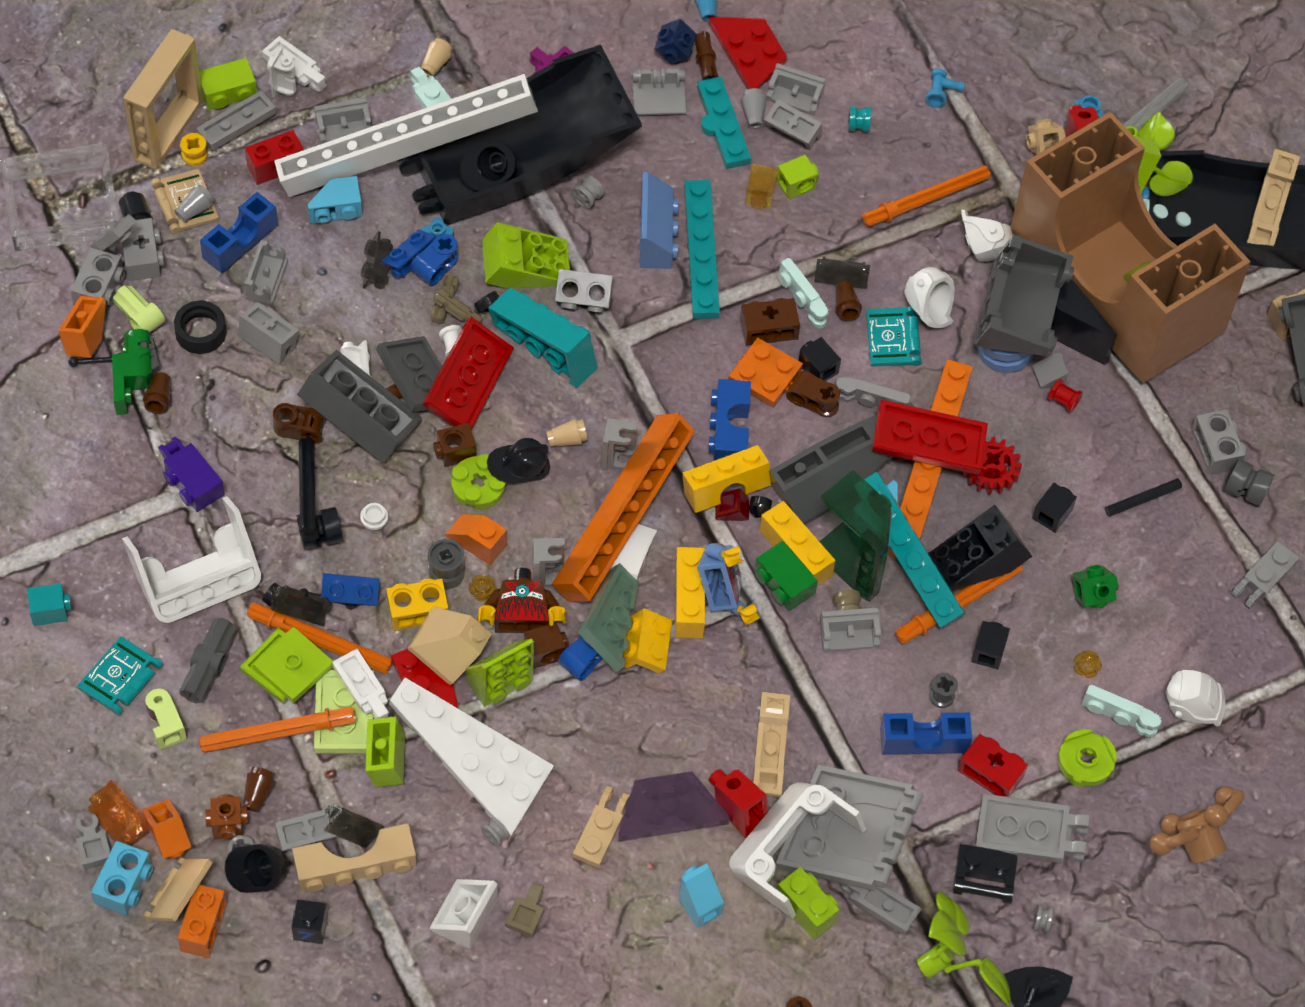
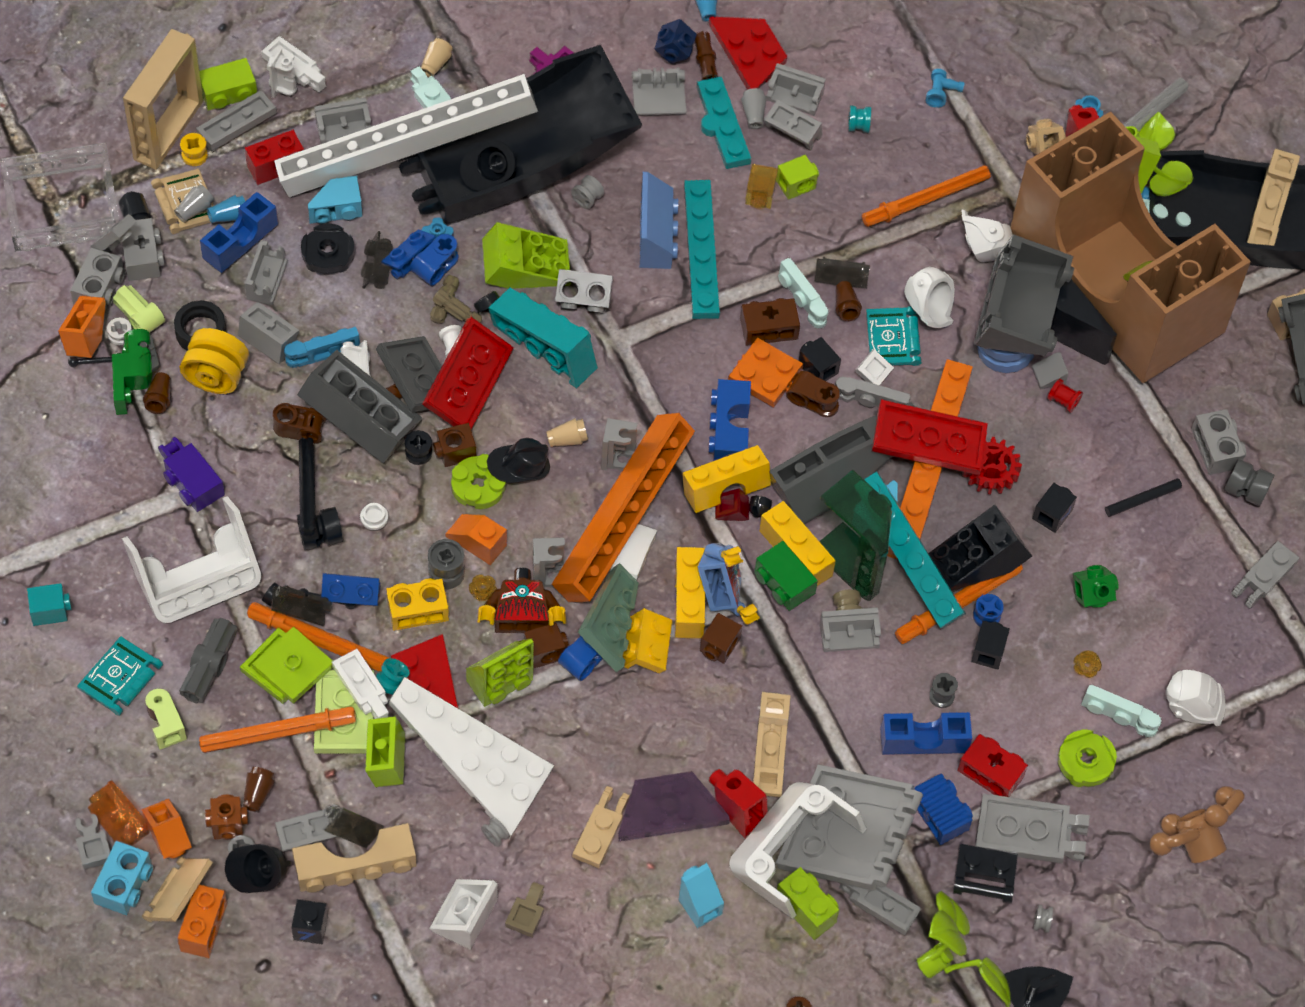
(117, 323): none -> white bush
(214, 361): none -> yellow wheel
(225, 210): none -> dark azure cone
(319, 347): none -> dark azure hinge
(327, 262): none -> black plate
(392, 674): none -> teal wheel
(418, 454): none -> black wheel
(449, 642): tan slope -> none
(720, 638): none -> reddish brown brick
(874, 368): none -> white plate
(943, 809): none -> blue brick
(988, 604): none -> blue wheel

